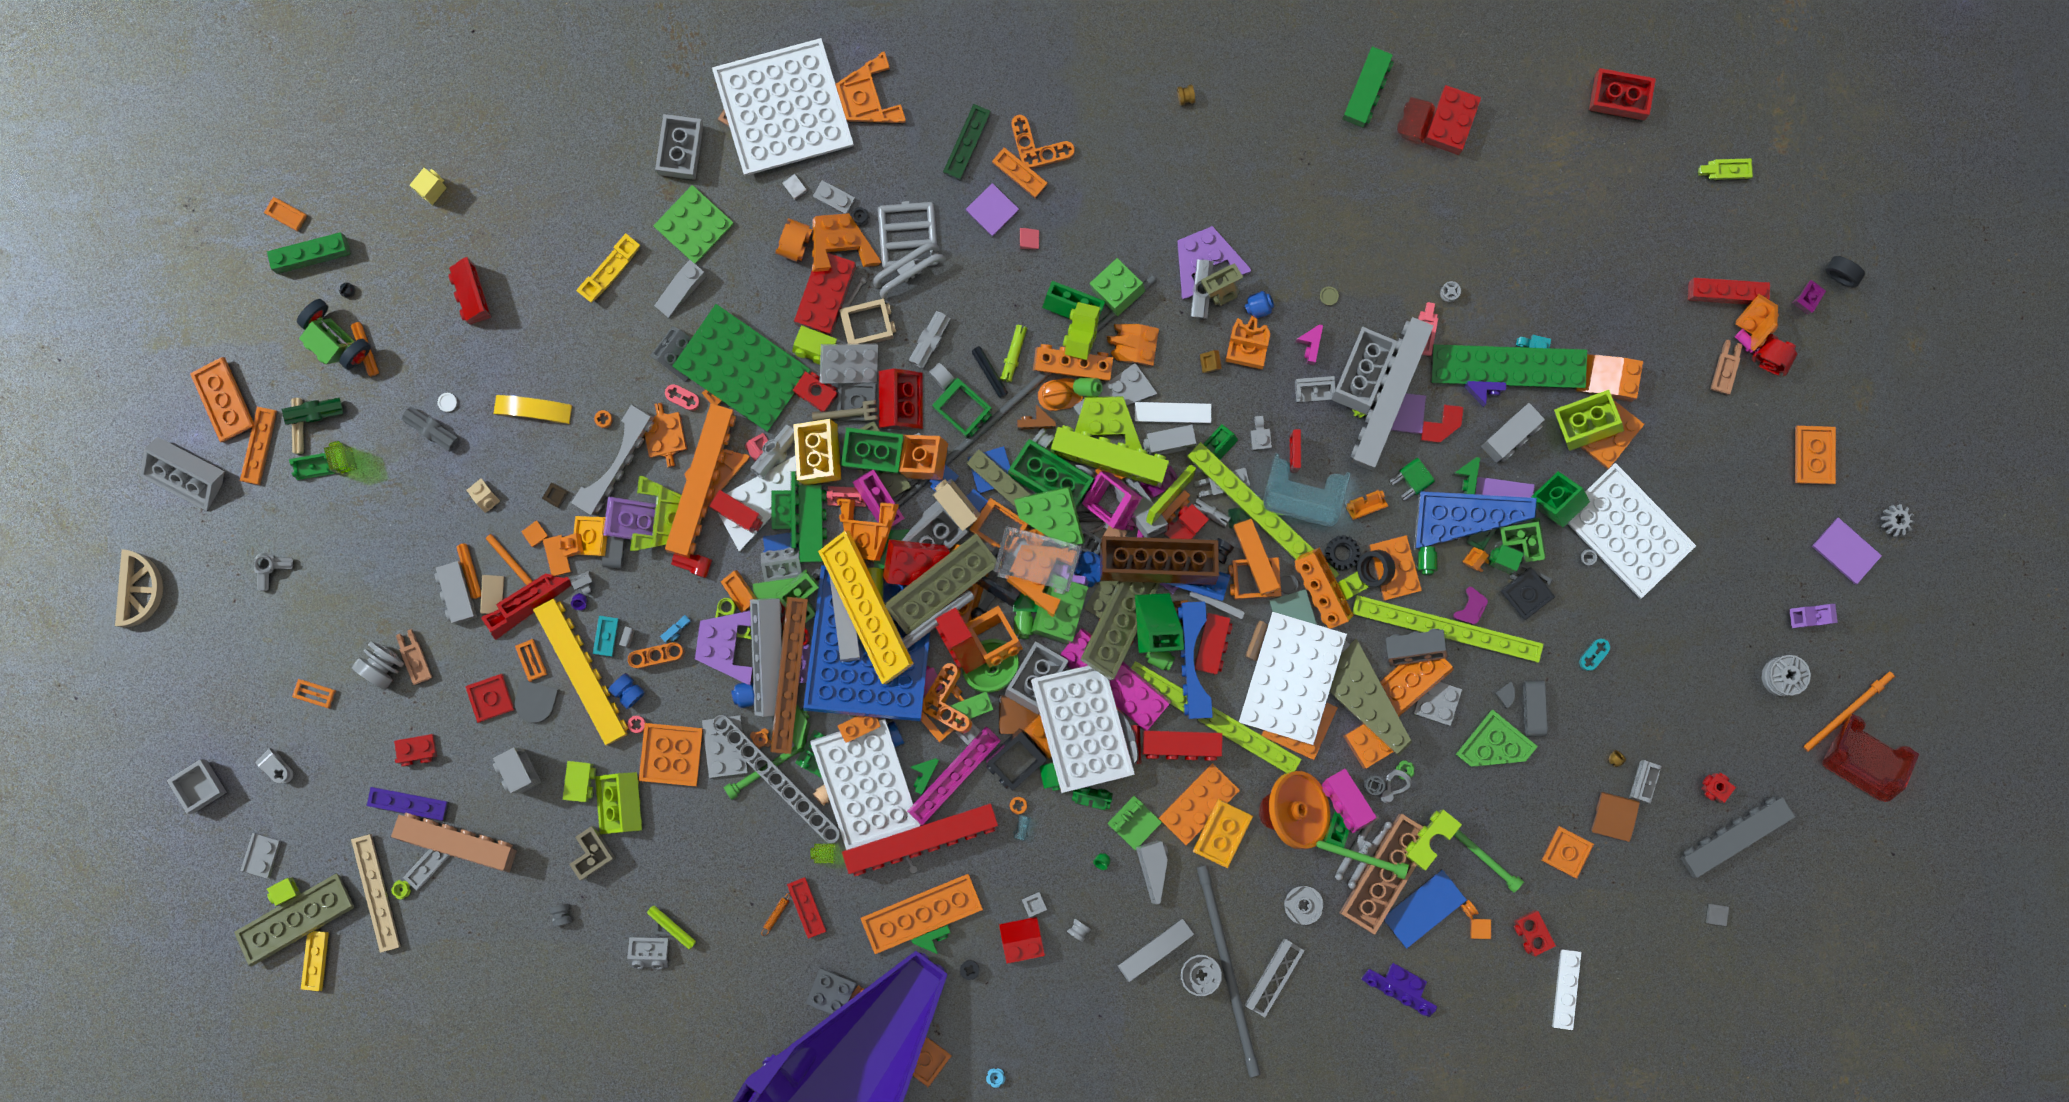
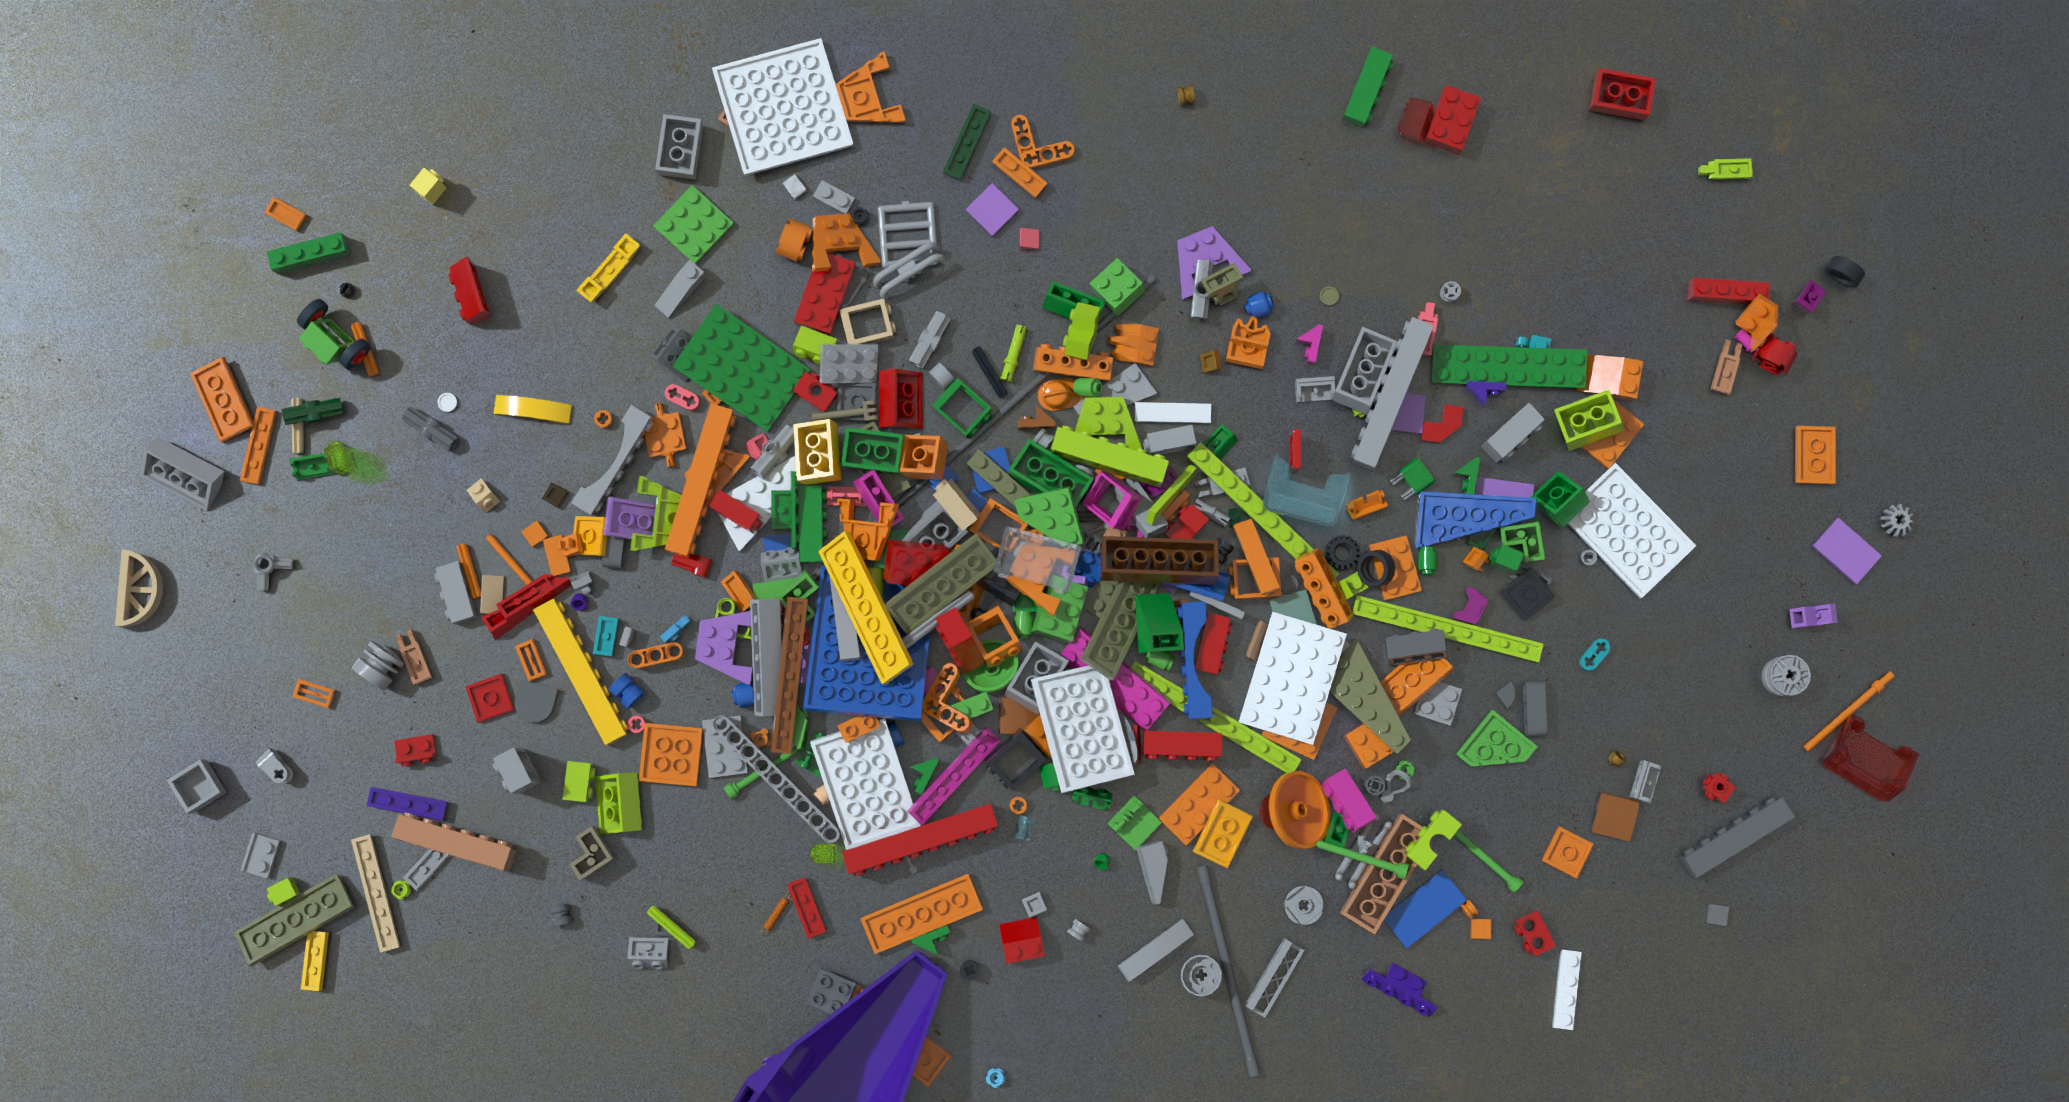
(1260, 437): light grey plate -> none

